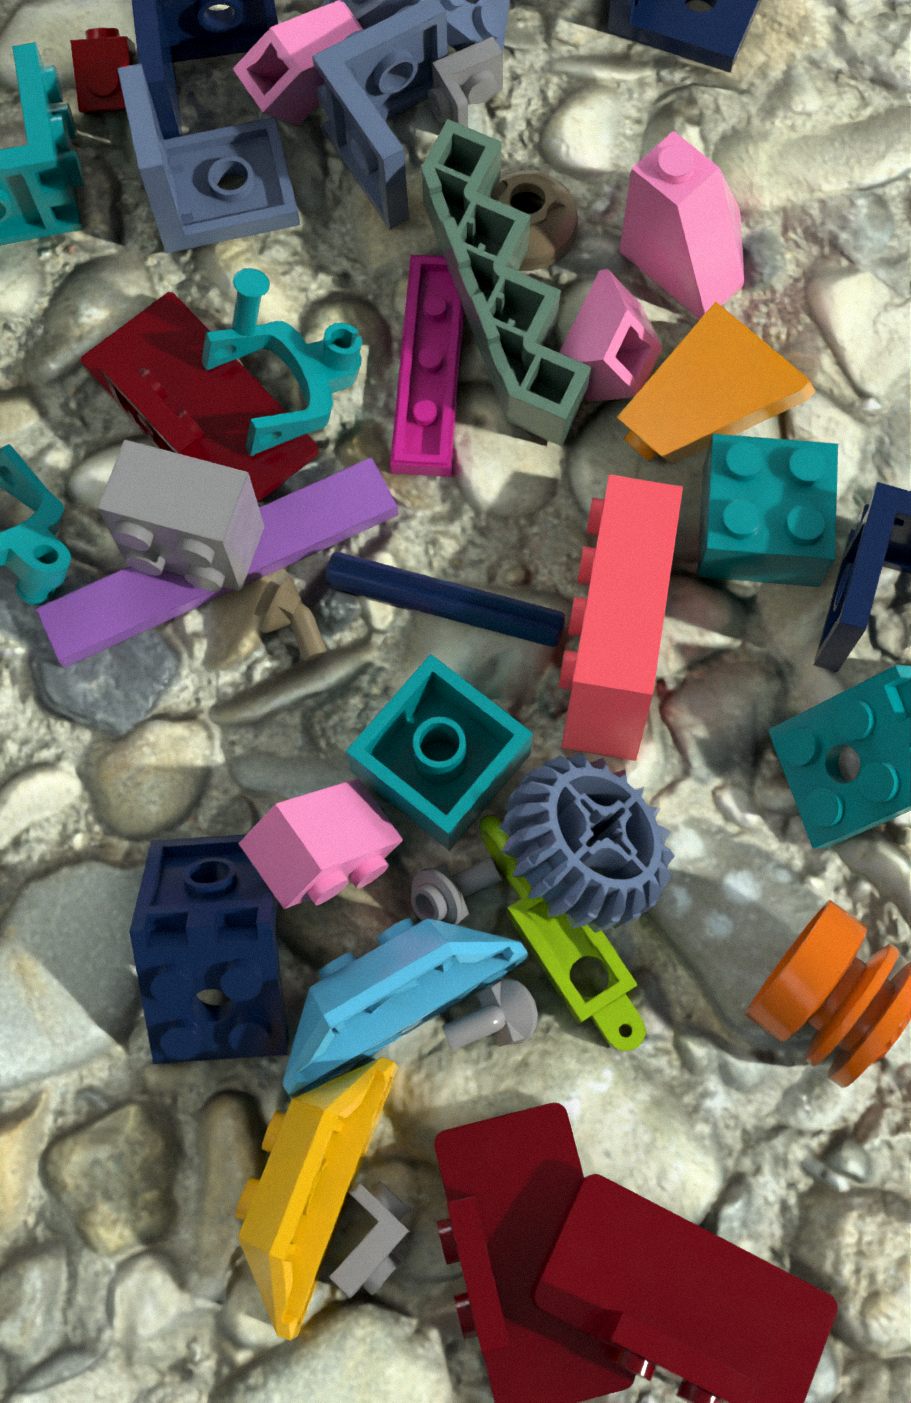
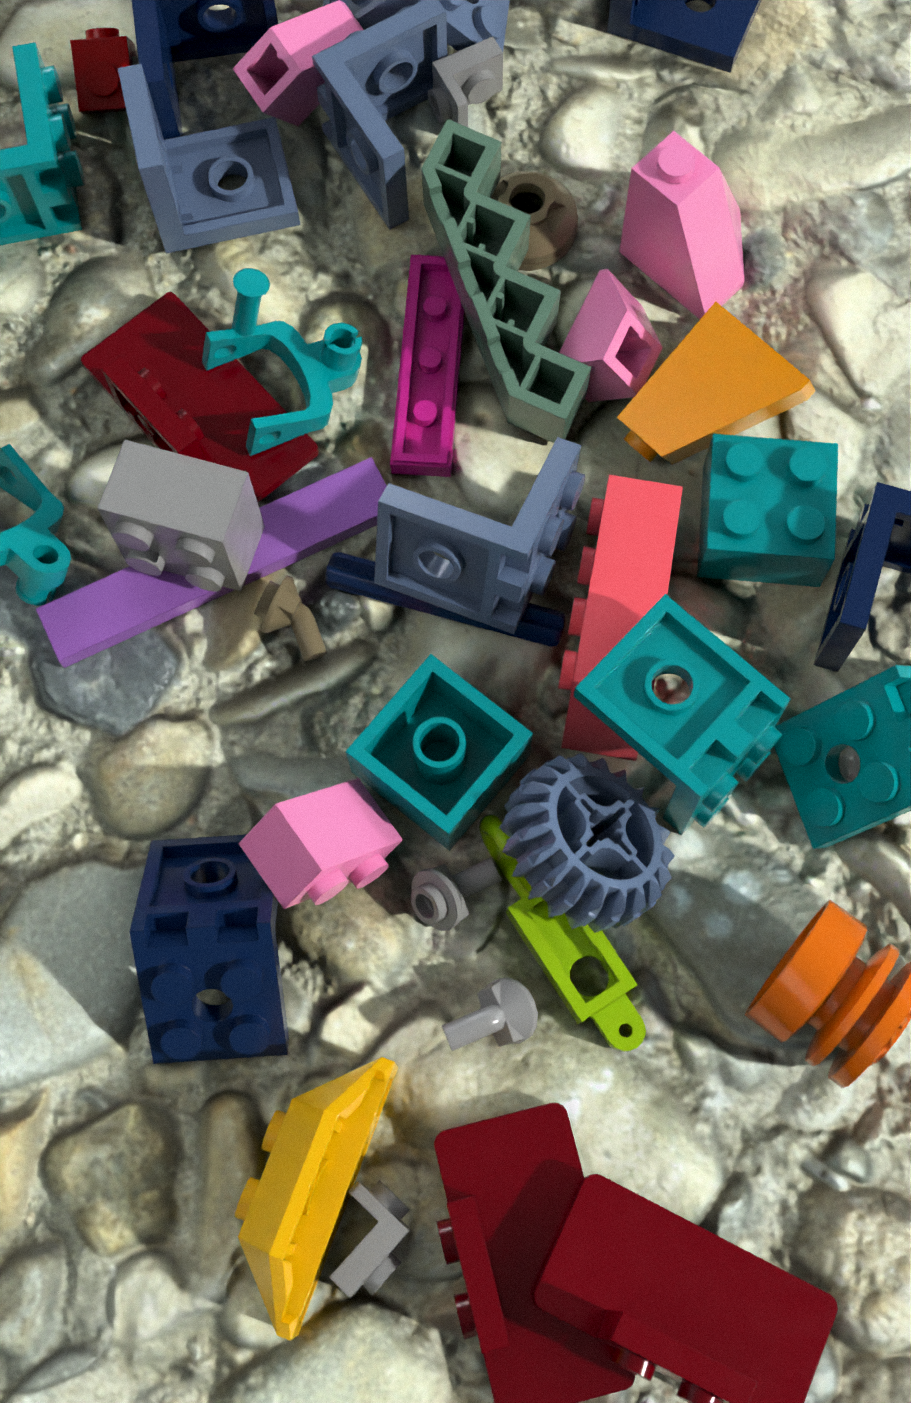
(390, 993): medium azure wedge -> none
(489, 564): none -> sand blue bracket
(708, 737): none -> teal bracket

